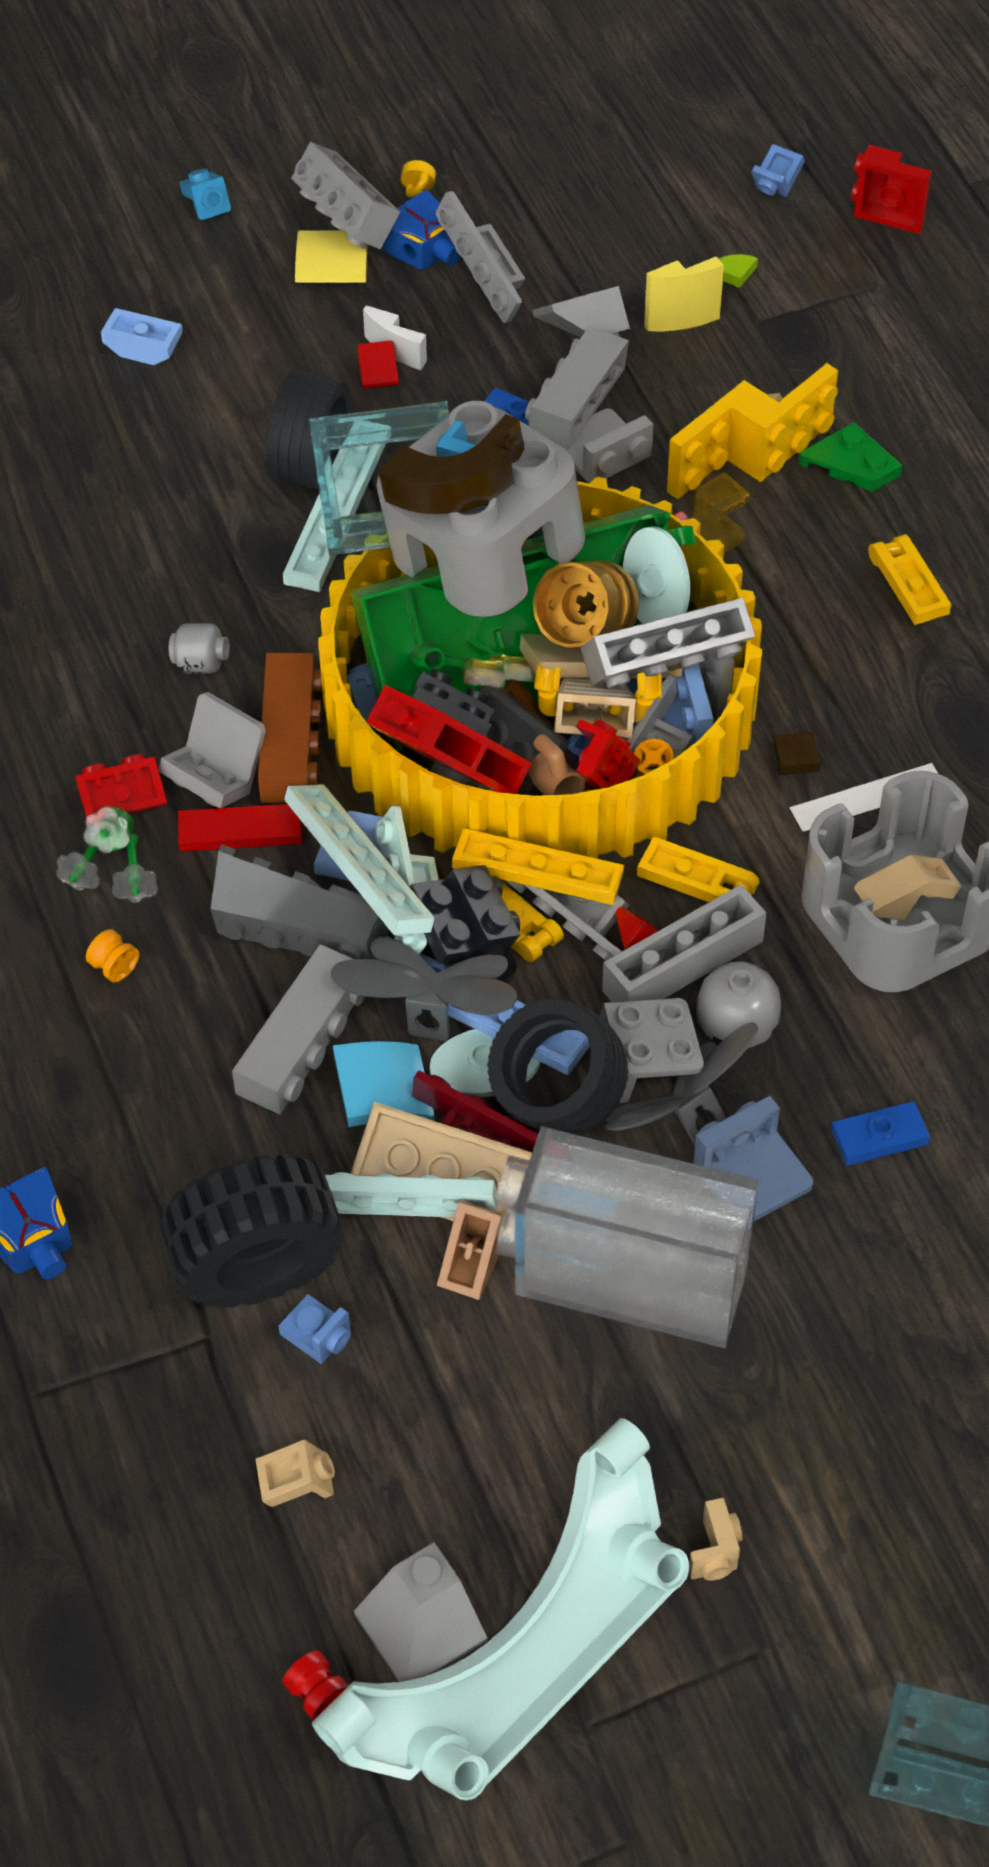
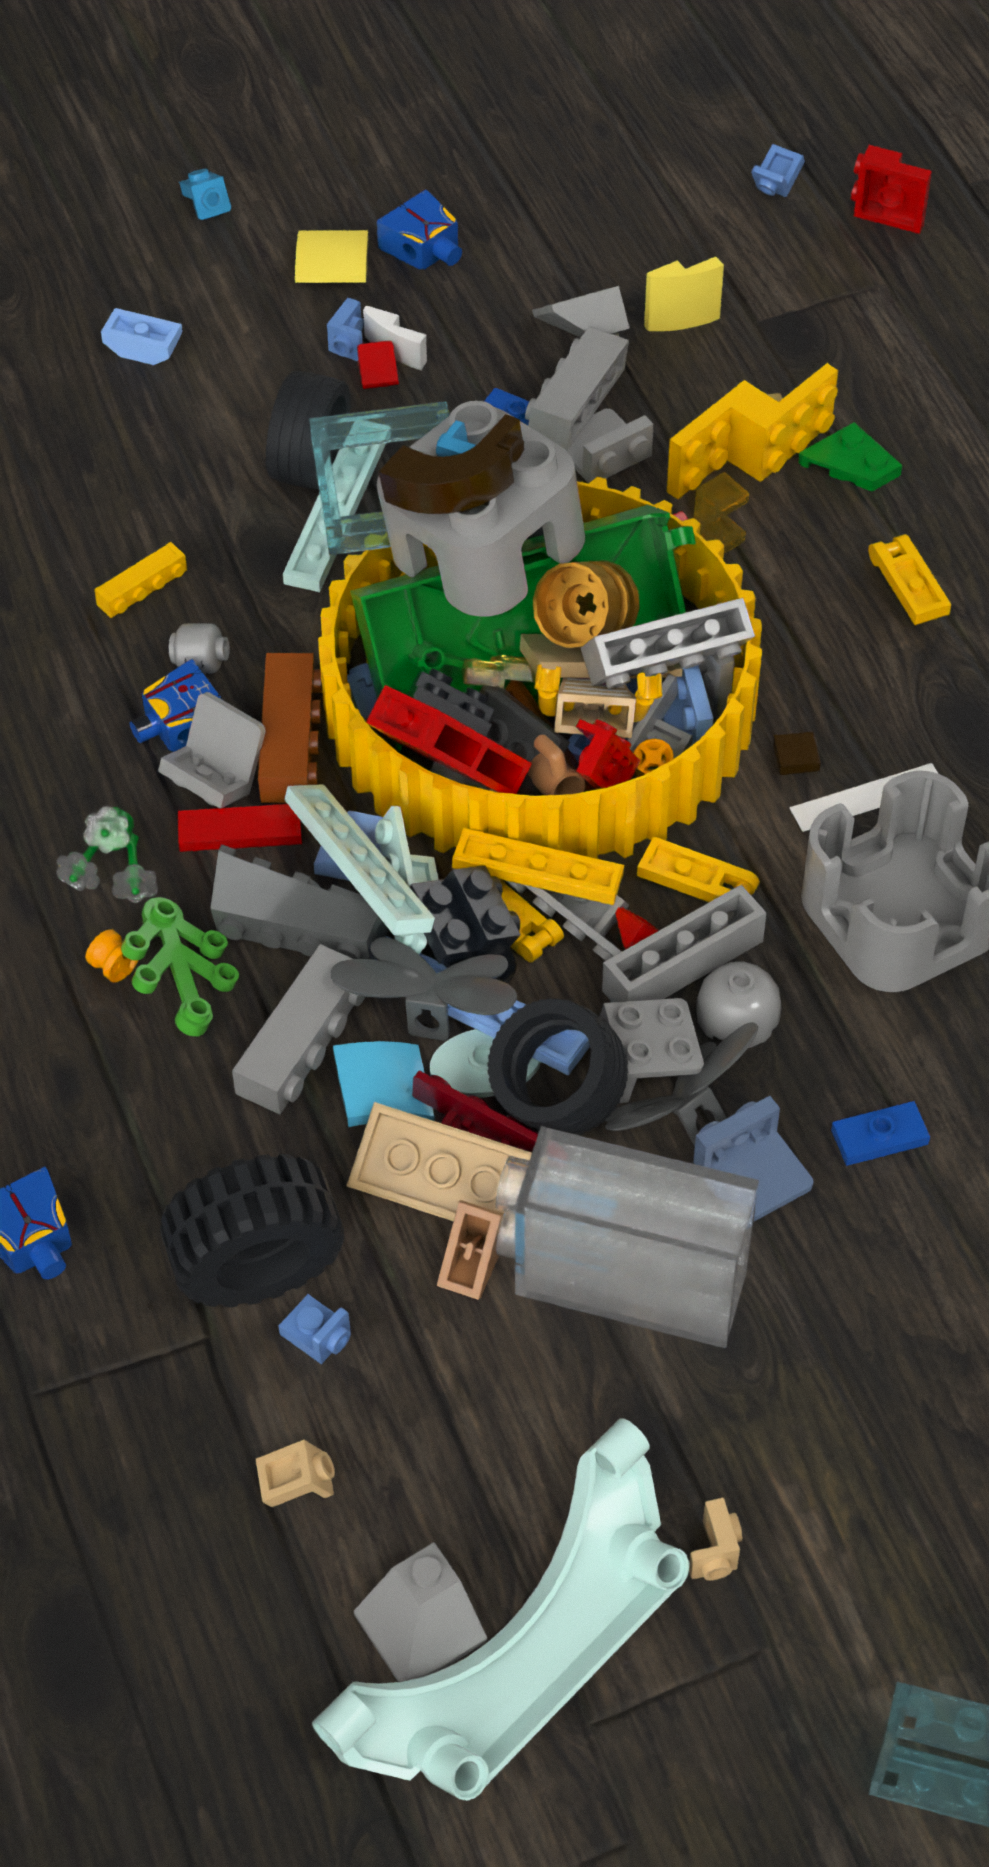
(129, 786): red bracket -> none
(141, 580): none -> yellow piece
(166, 920): none -> bright green plant
(171, 706): none -> blue torso
(313, 1683): red wheel -> none
(344, 196): light grey brick -> none
(346, 329): none -> medium blue bracket
(408, 1196): light aqua plate -> none
(417, 177): yellow tile -> none
(484, 256): light grey bracket -> none
(658, 573): light aqua piece -> none
(738, 268): lime tile -> none
(902, 884): tan slope -> none

